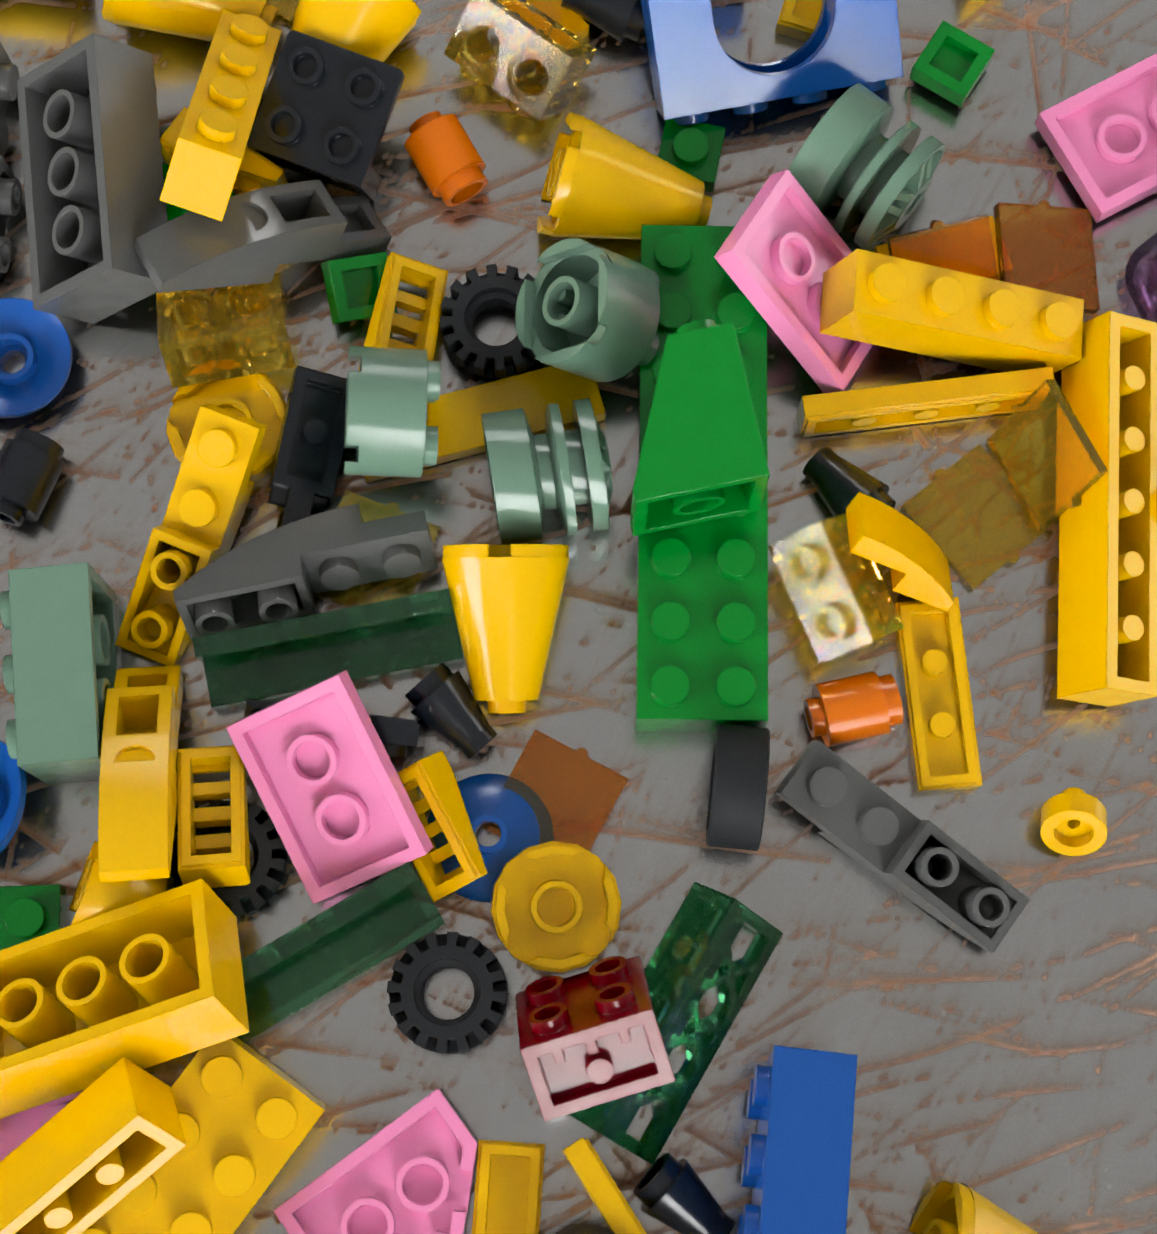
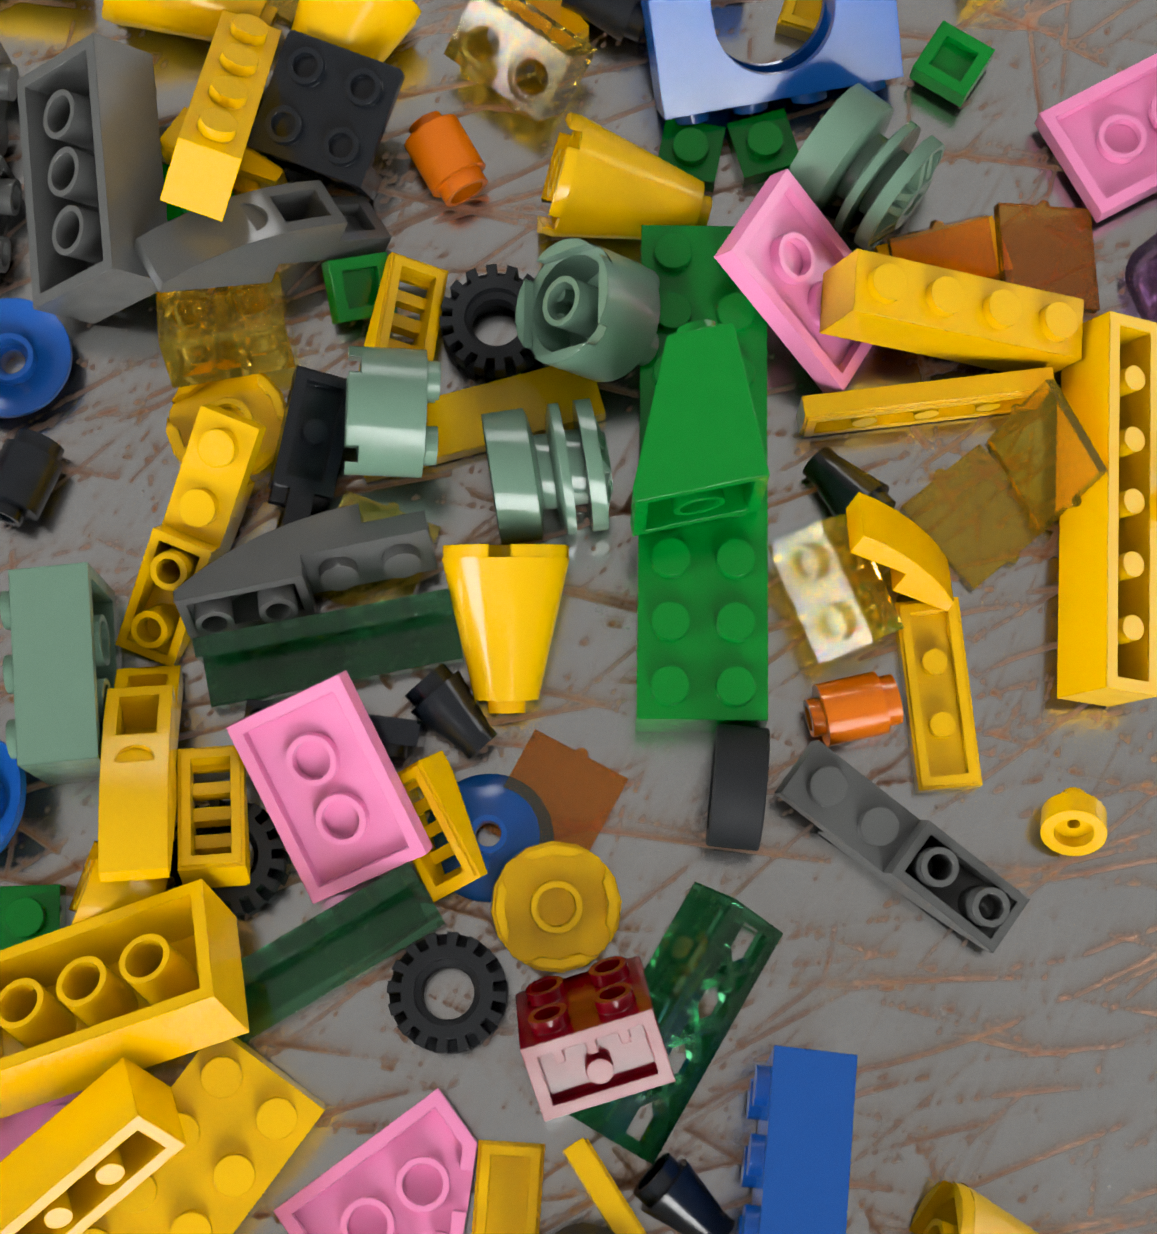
(761, 146): none -> green plate

